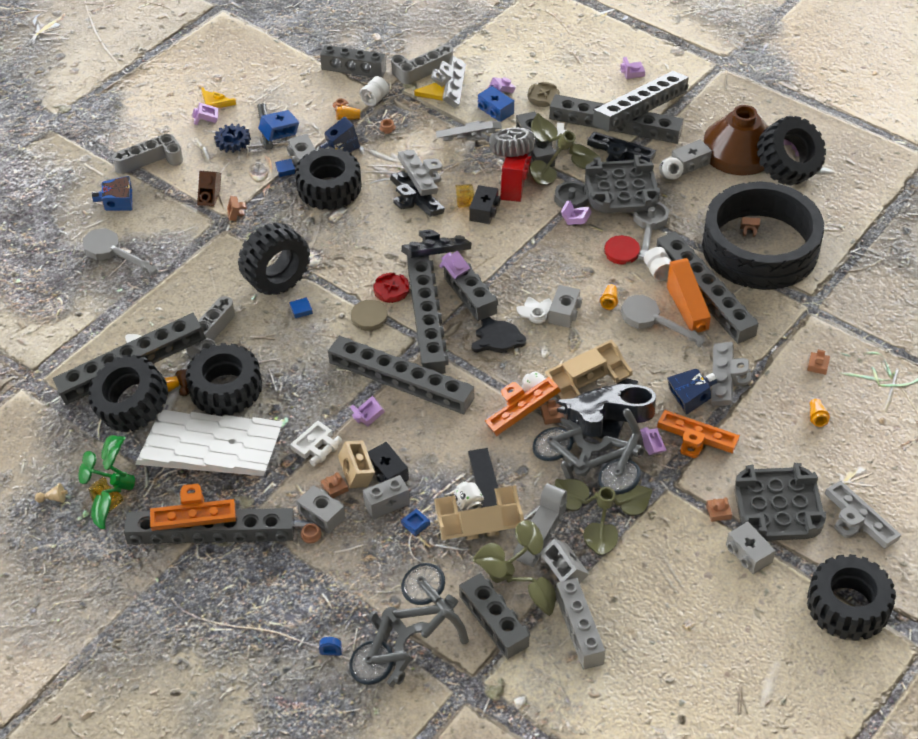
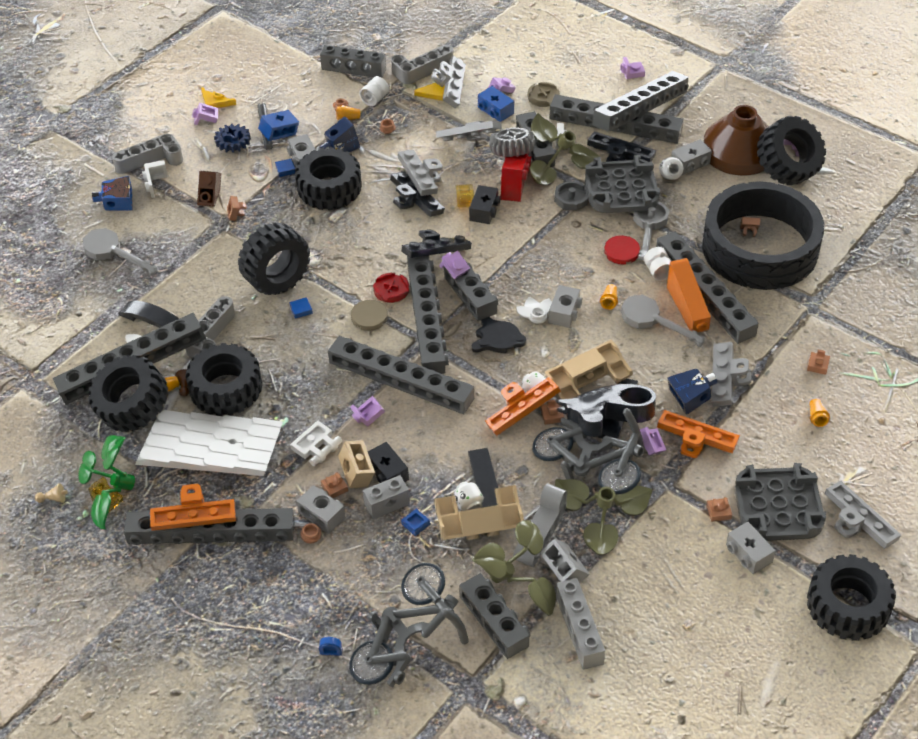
(148, 313): none -> black slope
(153, 171): none -> white bracket
(575, 215): lavender bracket -> none

